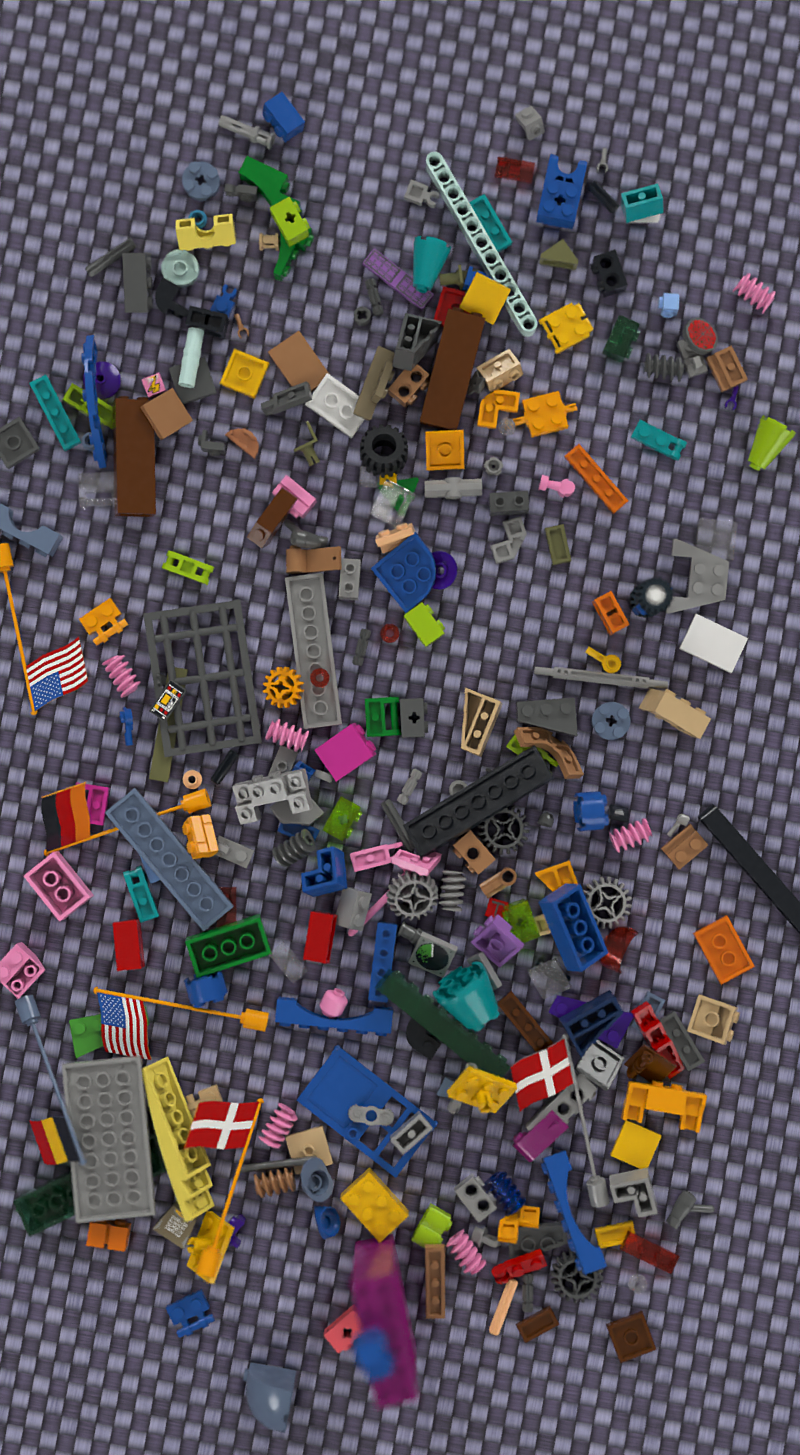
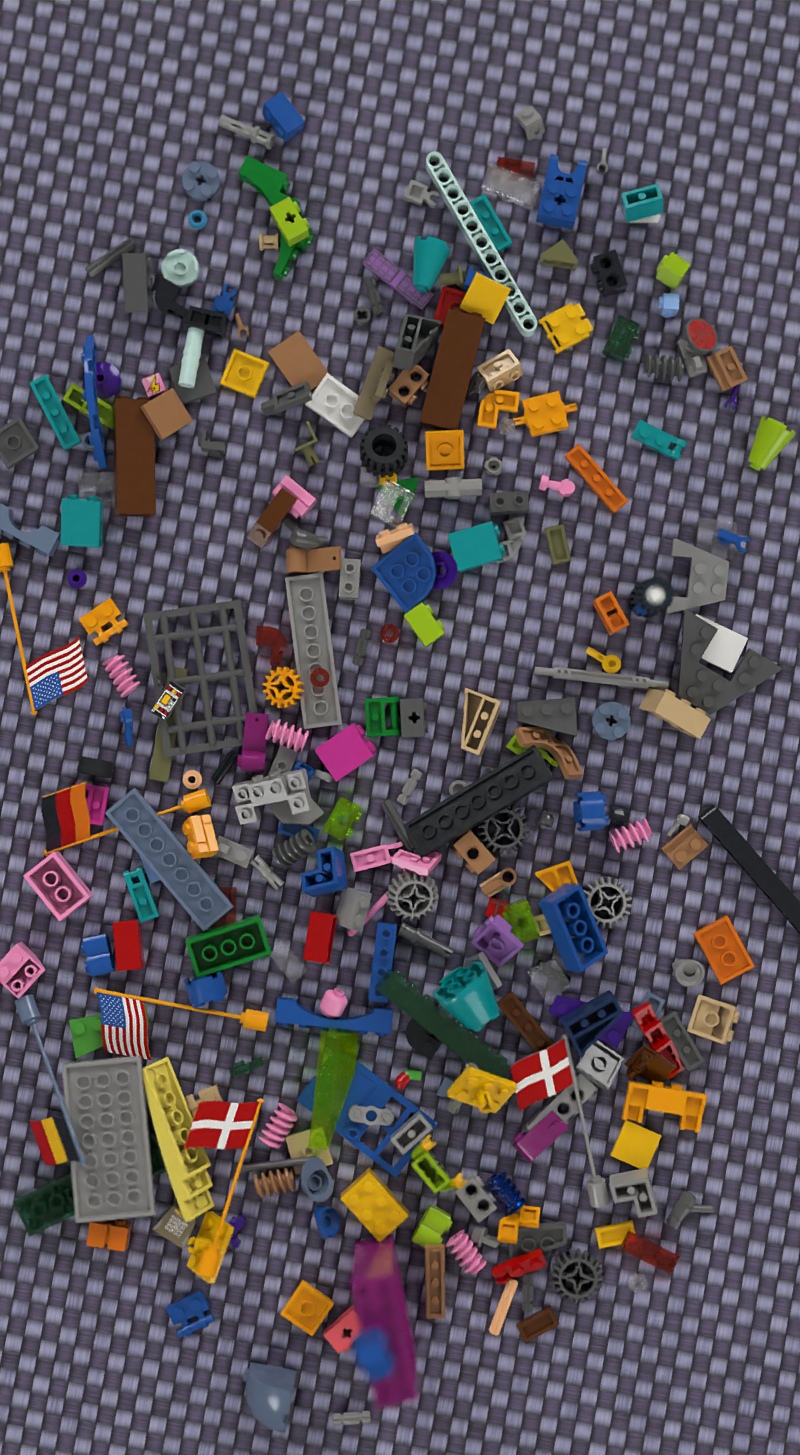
(82, 521): none -> teal brick
(83, 578): none -> dark purple plate
(95, 767): none -> black tyre
(98, 955): none -> blue brick
(187, 567): lime plate -> none
(191, 237): light yellow arch -> none
(243, 1067): none -> clear green plate
(244, 192): dark grey plate -> none
(245, 440): nougat tile -> none
(254, 742): none -> magenta door
(267, 872): none -> light grey pin
(274, 638): none -> clear red brick
(307, 1307): none -> light orange plate
(332, 1082): none -> clear neon green wedge
(351, 1418): none -> light grey axle
(405, 1076): none -> arm
(432, 954): tile -> none
(432, 1170): none -> lime torso
(452, 890): light grey piece -> none
(476, 546): none -> teal brick
(512, 186): none -> clear wedge
(588, 1256): blue arch -> none
(610, 204): black axle -> none
(617, 944): clear red piece -> none
(631, 1336): reddish brown tile -> none
(672, 270): none -> lime brick
(688, 972): none -> light grey piece
(705, 687): none -> dark grey wing
(727, 538): none -> blue plate
(755, 292): bright pink piece -> none

